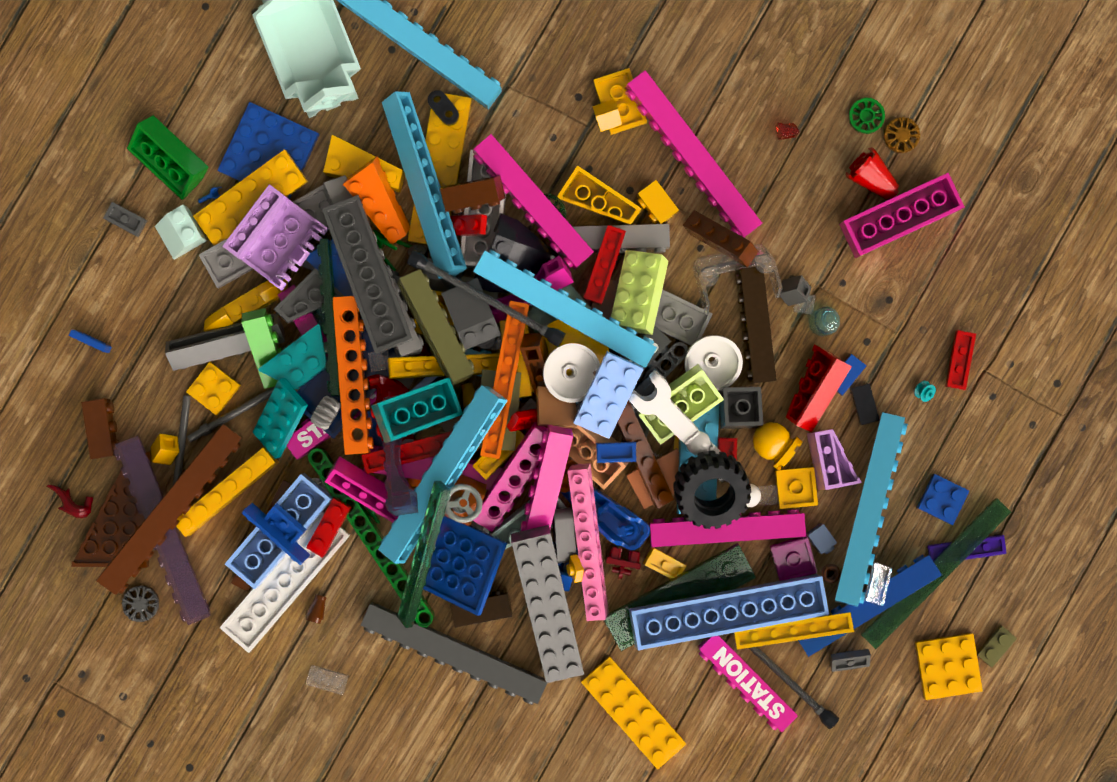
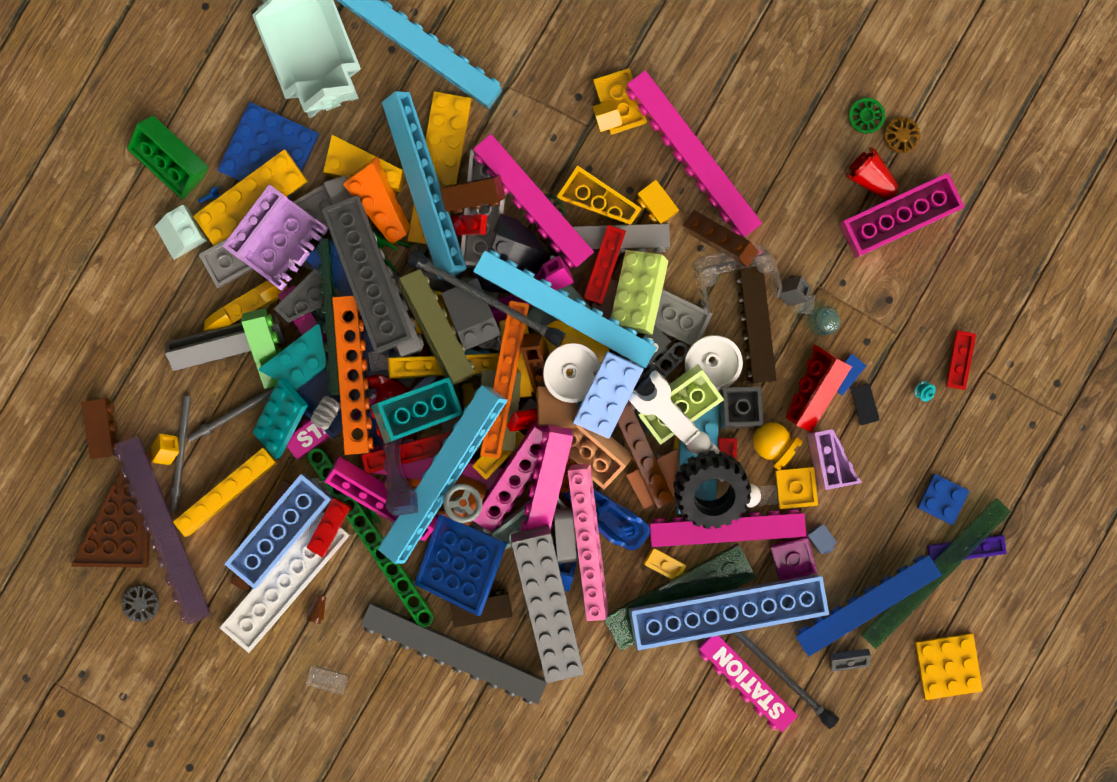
(69, 506): dark red piece -> none
(91, 341): blue tile -> none
(125, 219): dark grey plate -> none
(167, 511): reddish brown brick -> none
(213, 388): yellow plate -> none
(280, 528): blue bracket -> none
(423, 554): clear green plate -> none
(443, 107): black plate -> none
(575, 568): yellow plate -> none
(615, 558): dark red hips -> none
(616, 452): blue tile -> none
(633, 712): yellow plate -> none
(786, 131): clear red slope -> none
(795, 631): yellow plate -> none
(833, 576): reddish brown cone -> none
(869, 511): medium azure brick -> none
(878, 584): clear plate -> none
(996, 646): olive plate -> none

